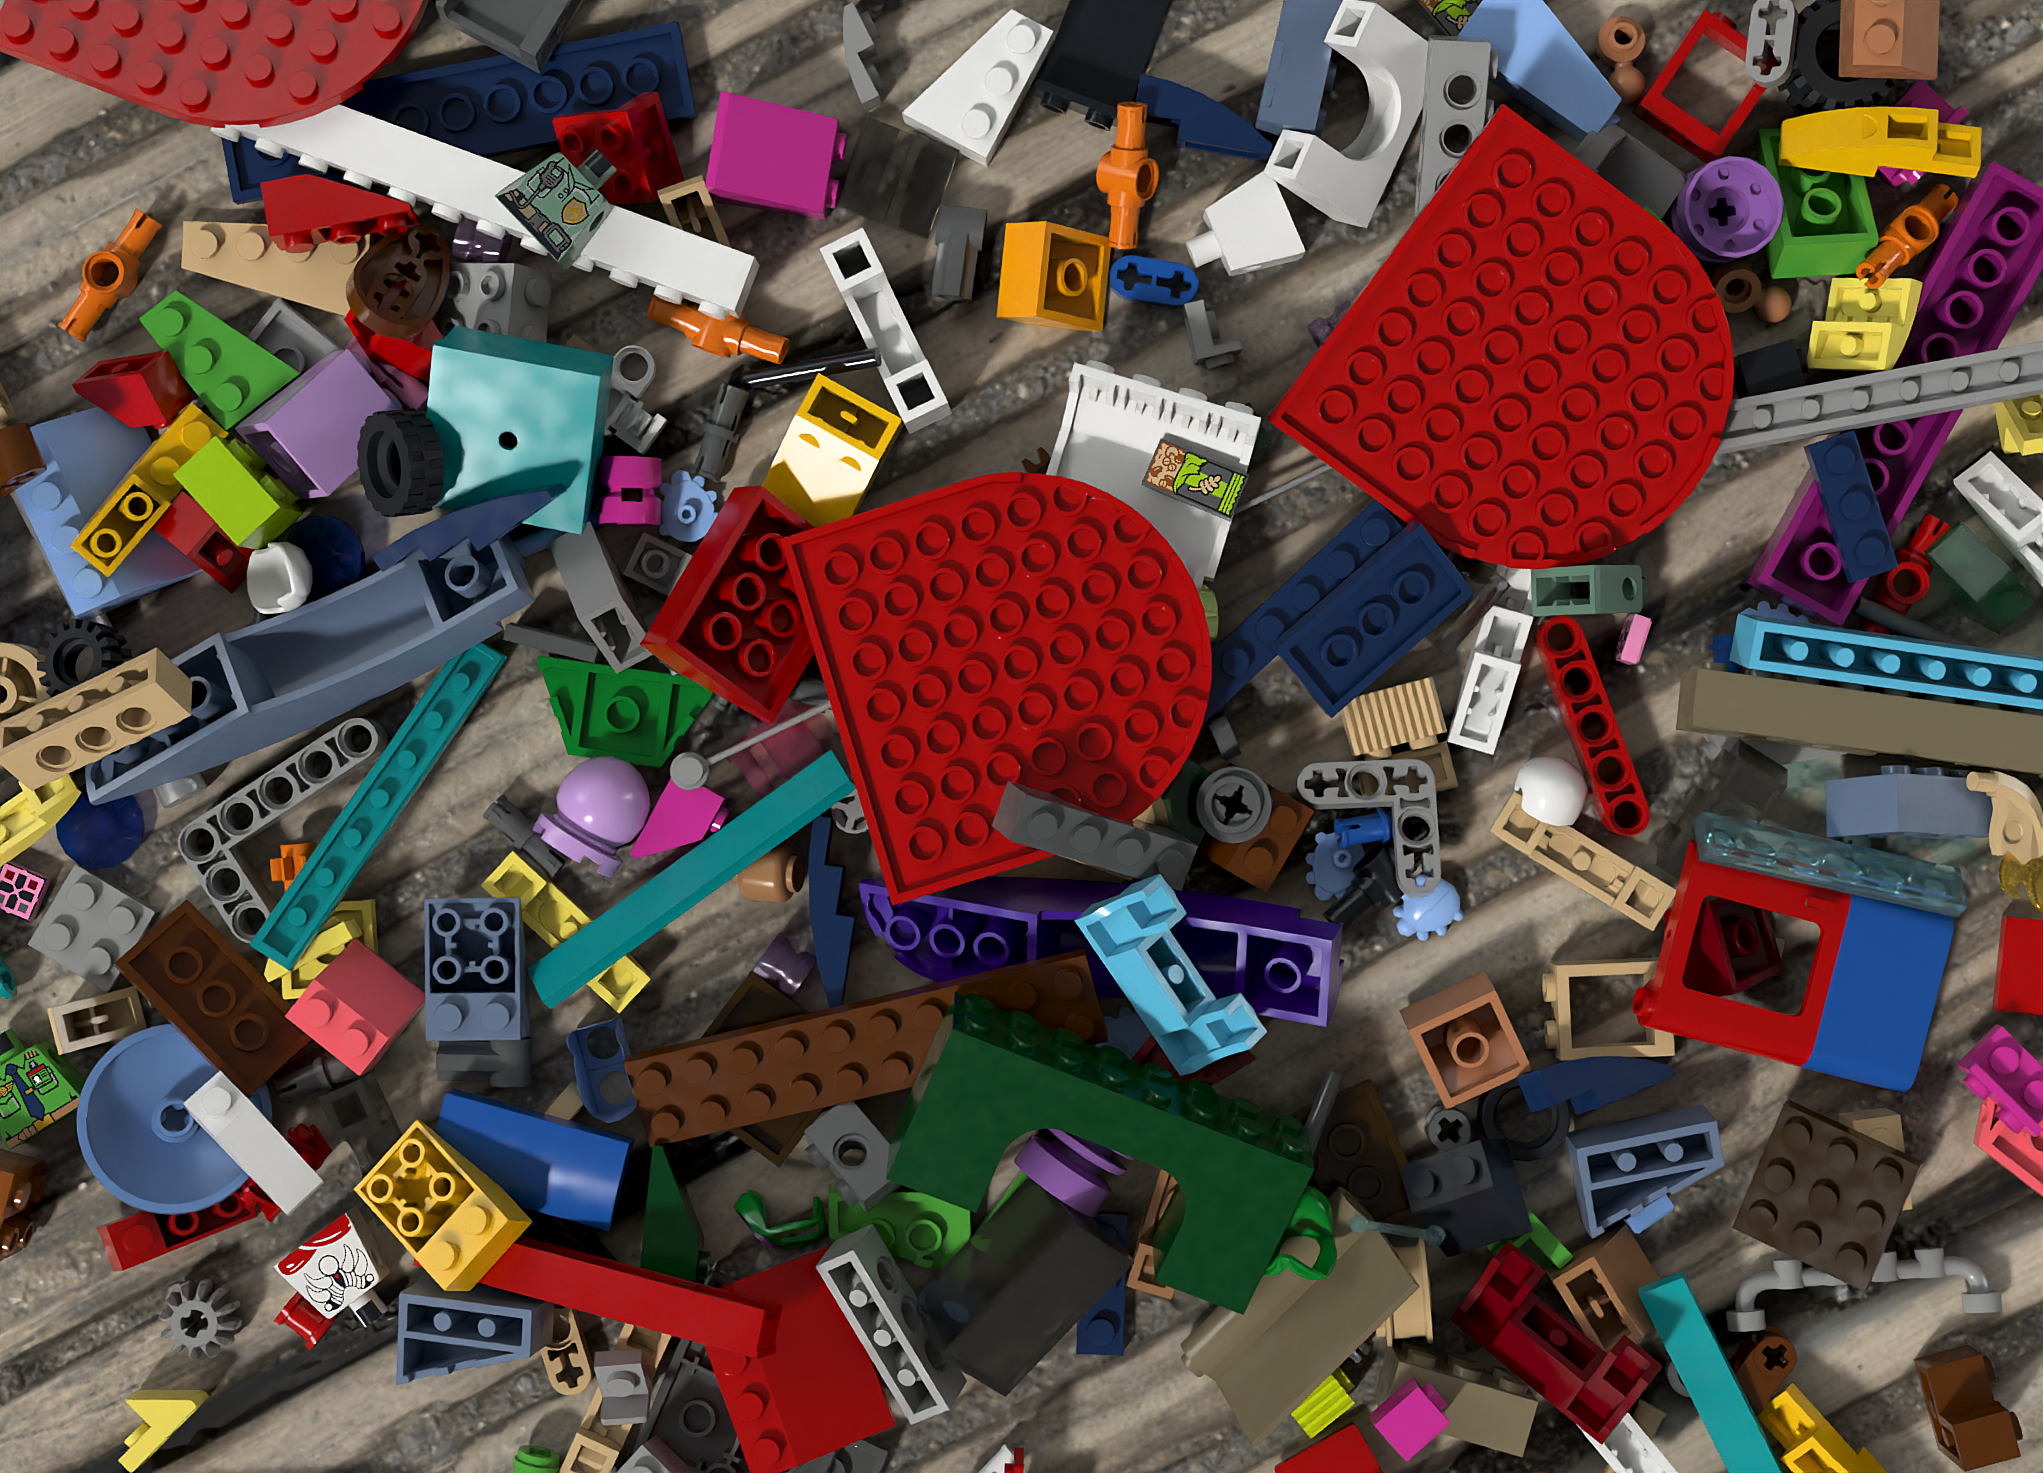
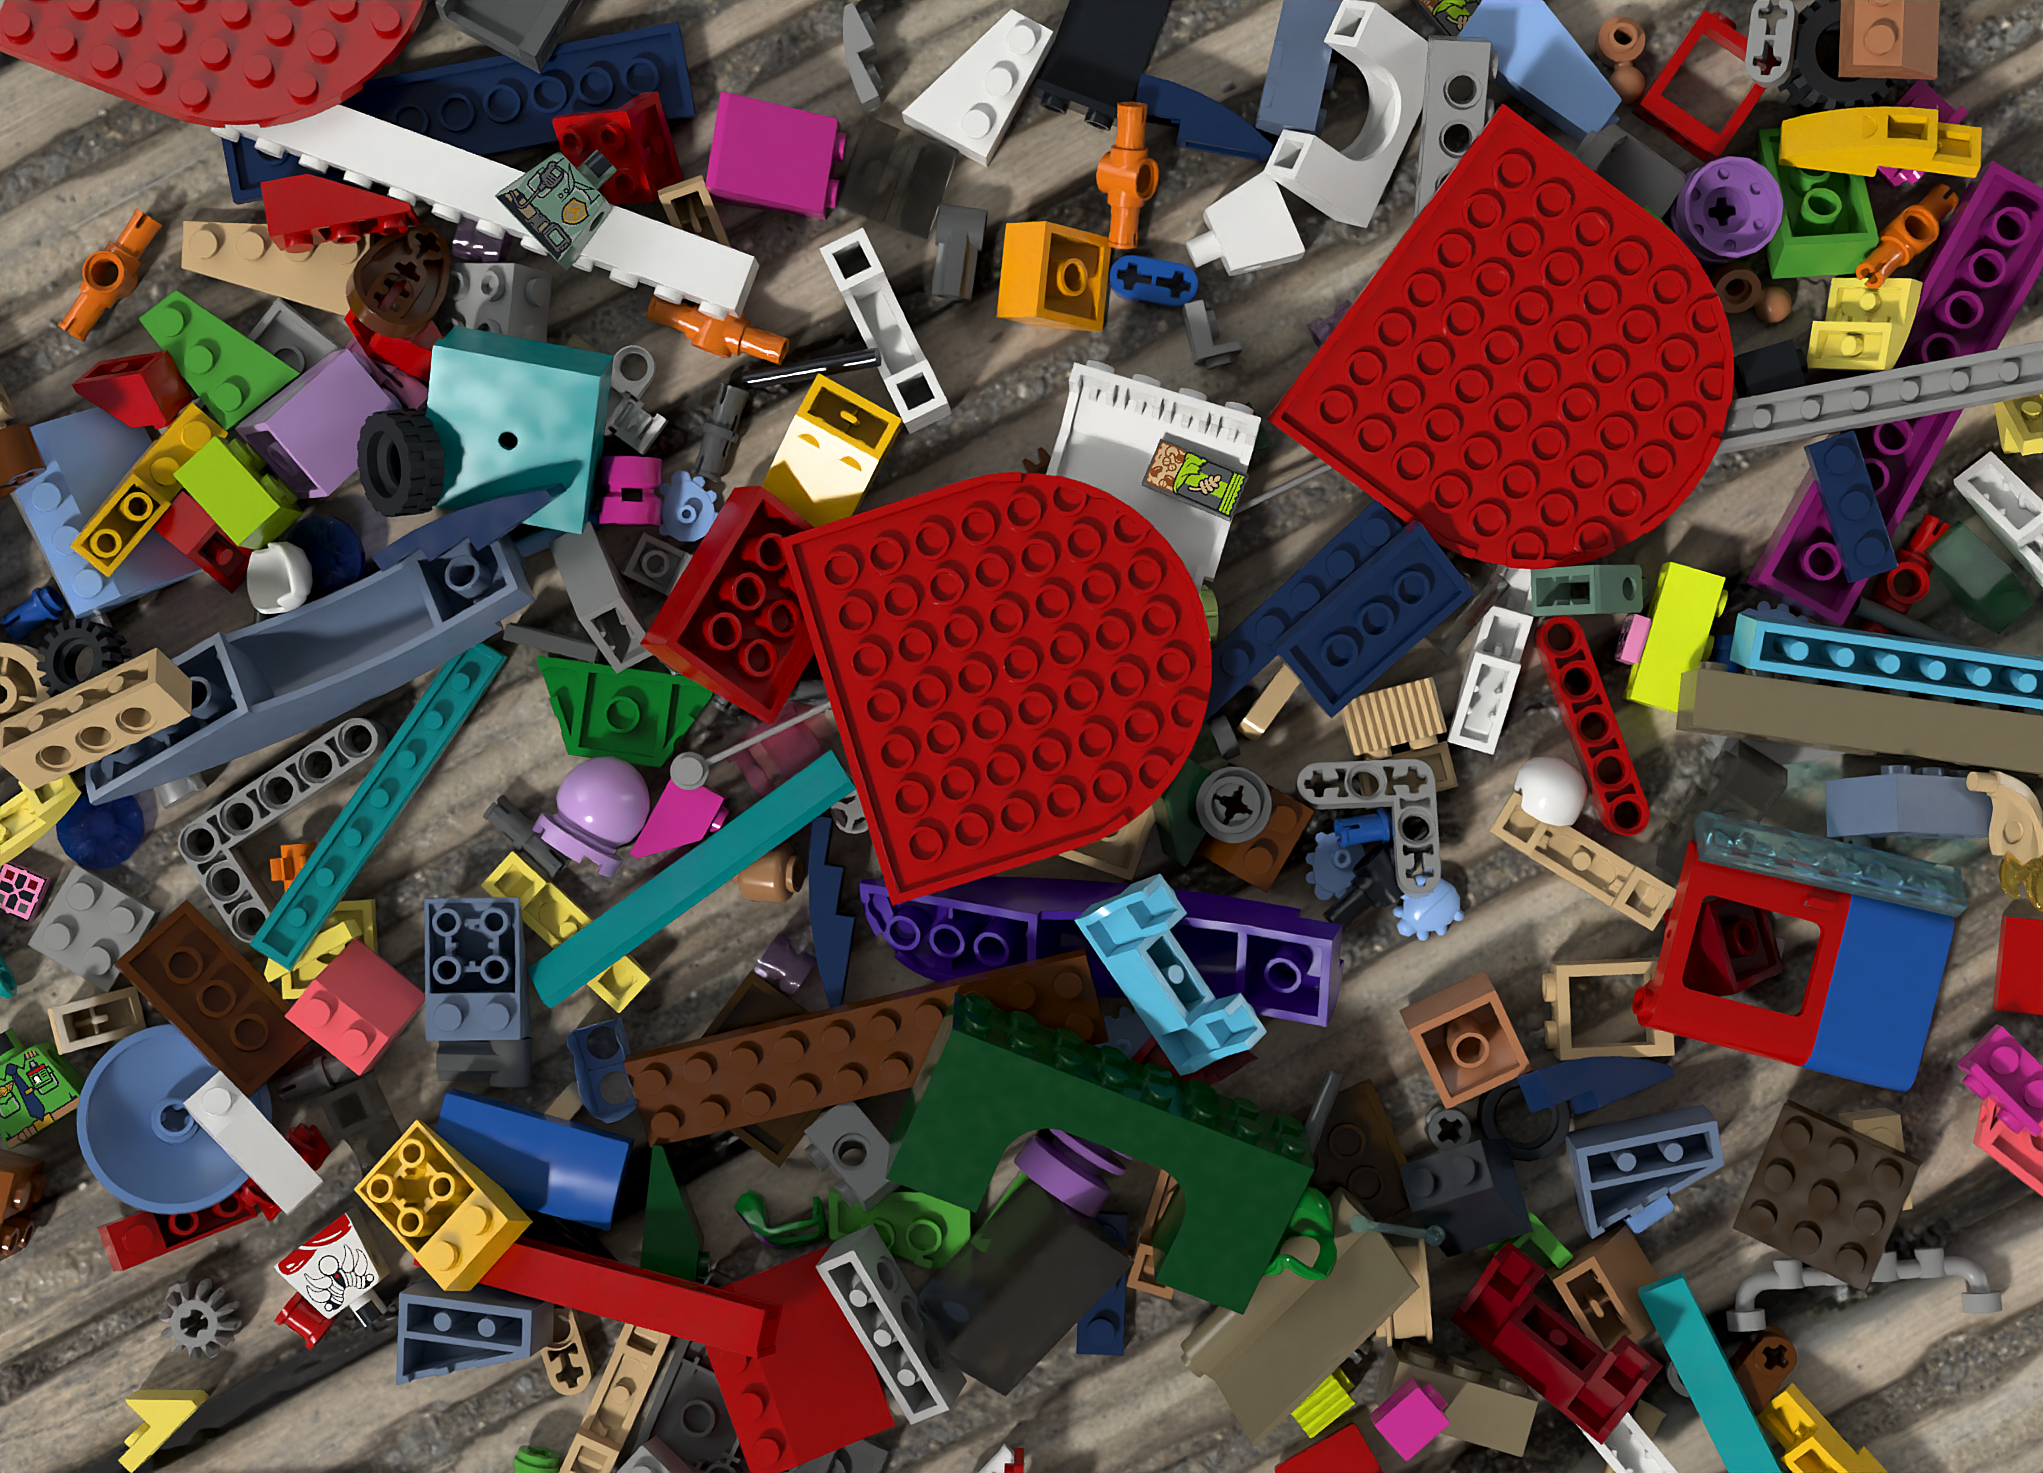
(34, 612): none -> blue pin
(623, 1386): light grey bracket -> none
(1092, 838): dark grey arch -> none
(1268, 703): none -> tan beam
(1678, 635): none -> neon yellow brick
(1962, 1409): reddish brown brick -> none

